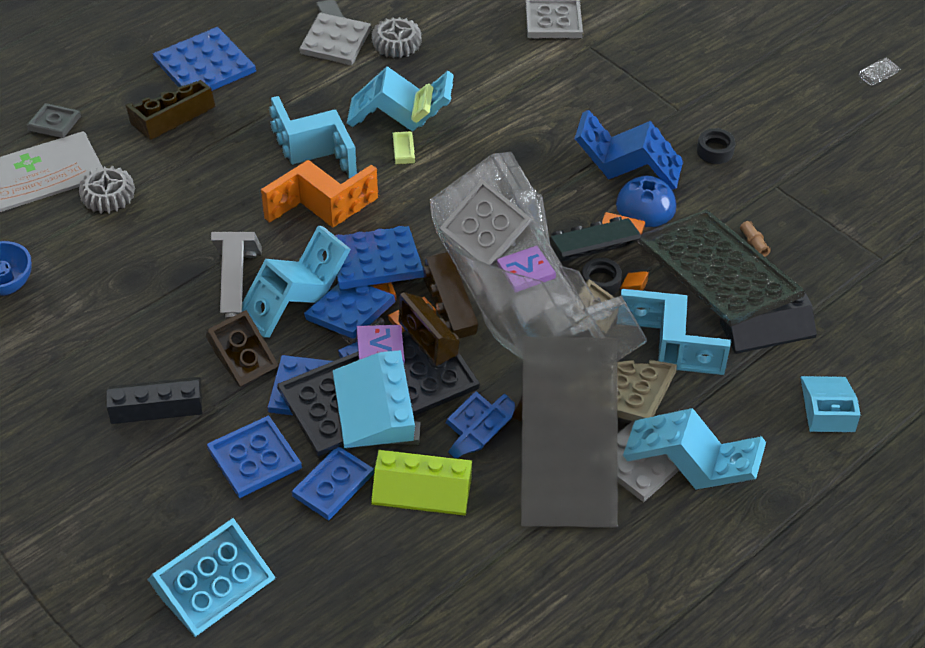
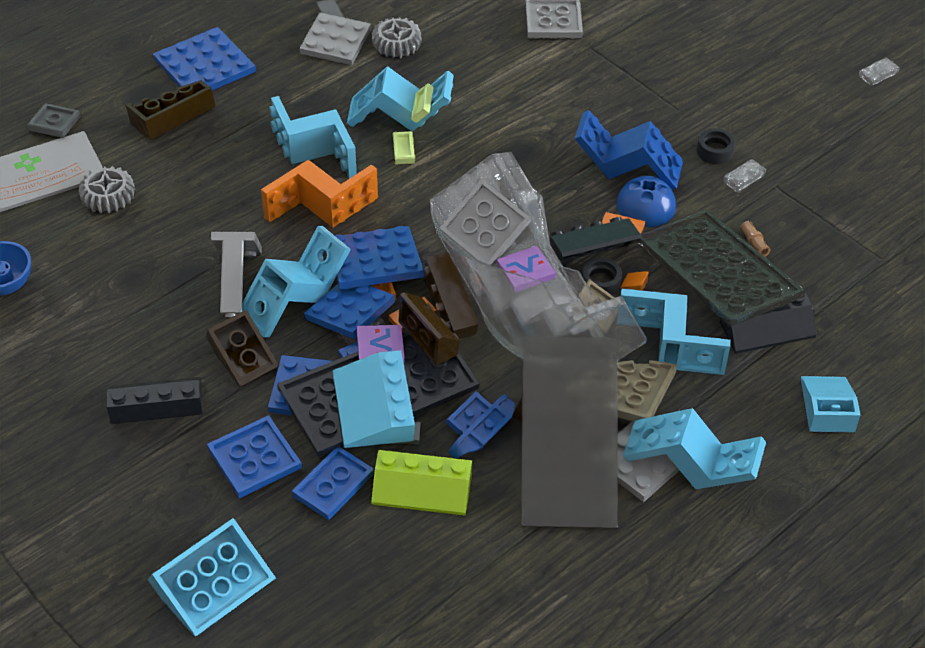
(744, 175): none -> clear plate

